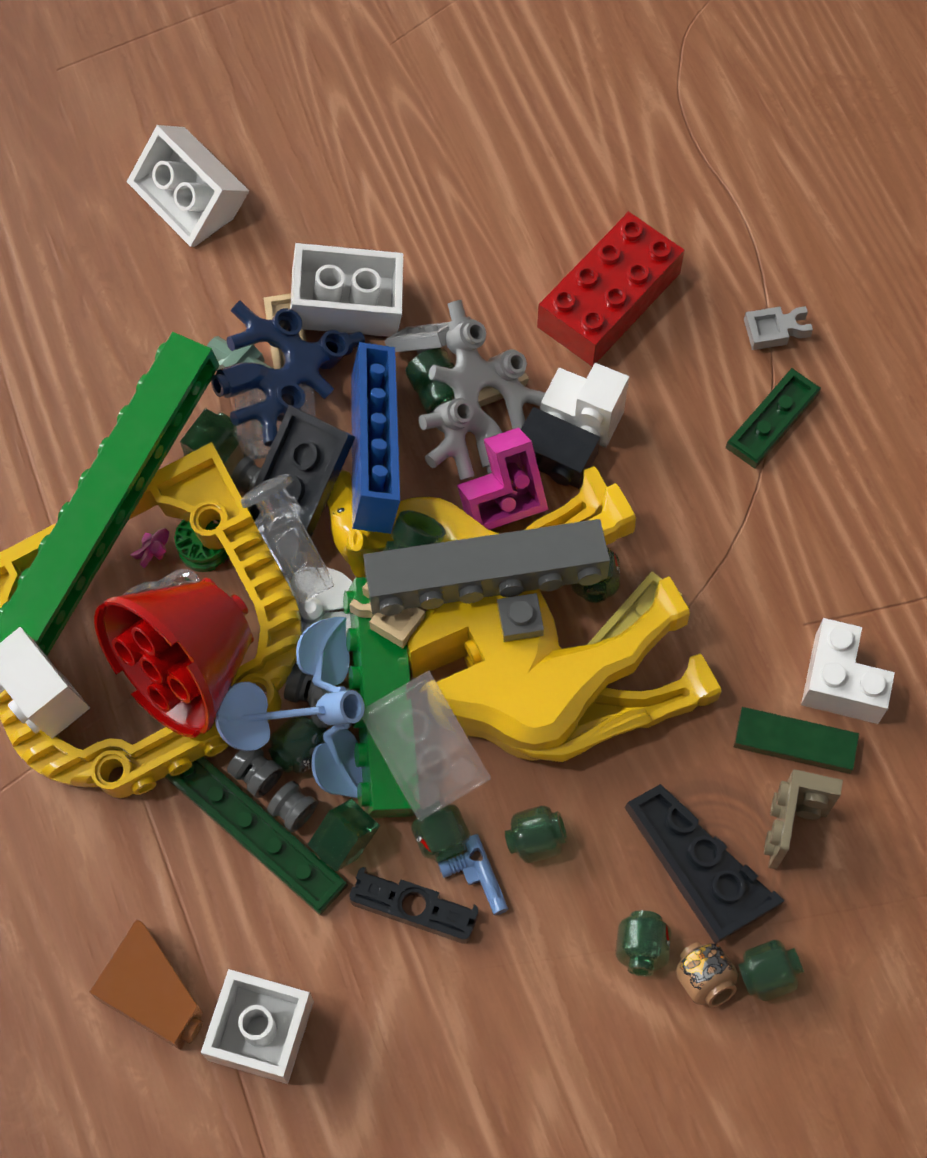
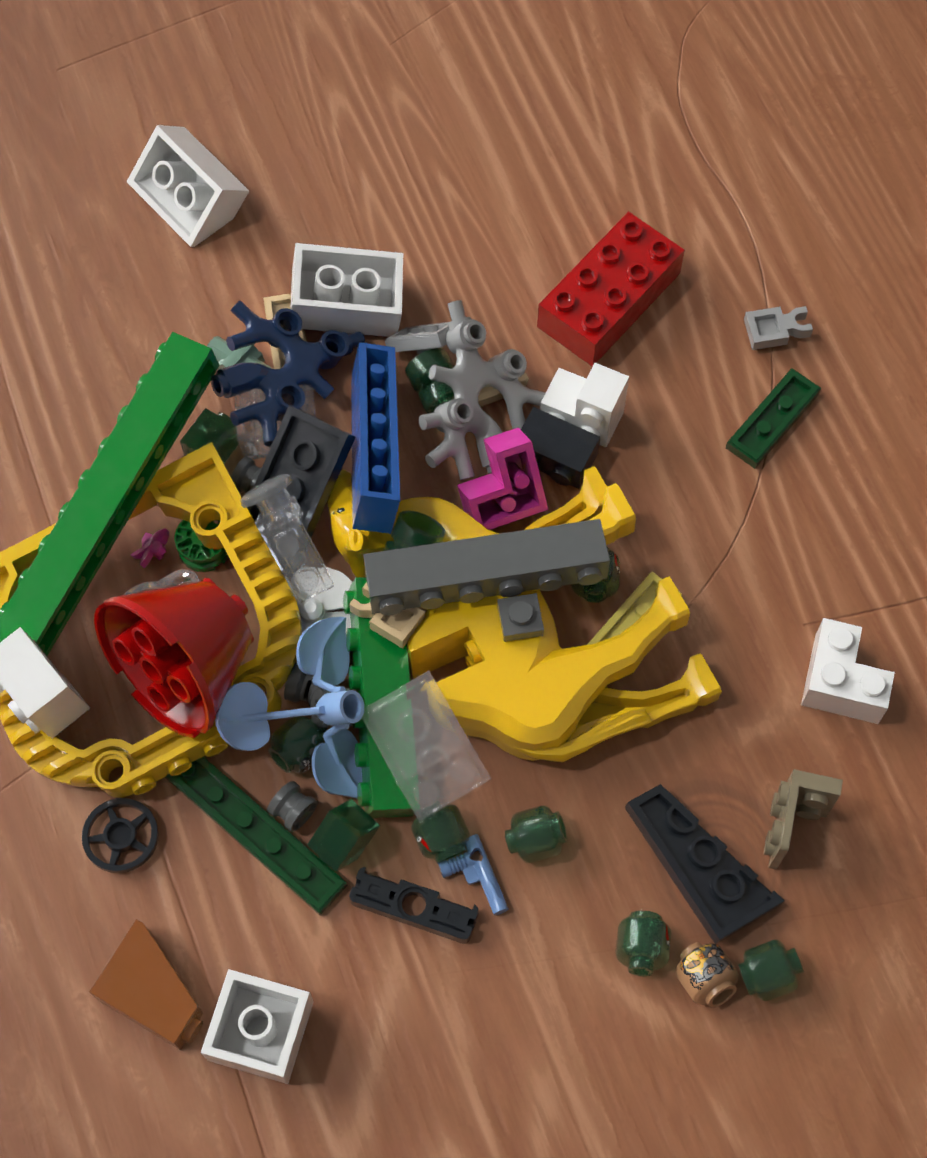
(120, 835): none -> black wheel
(255, 771): dark grey wheel -> none
(796, 740): dark green tile -> none

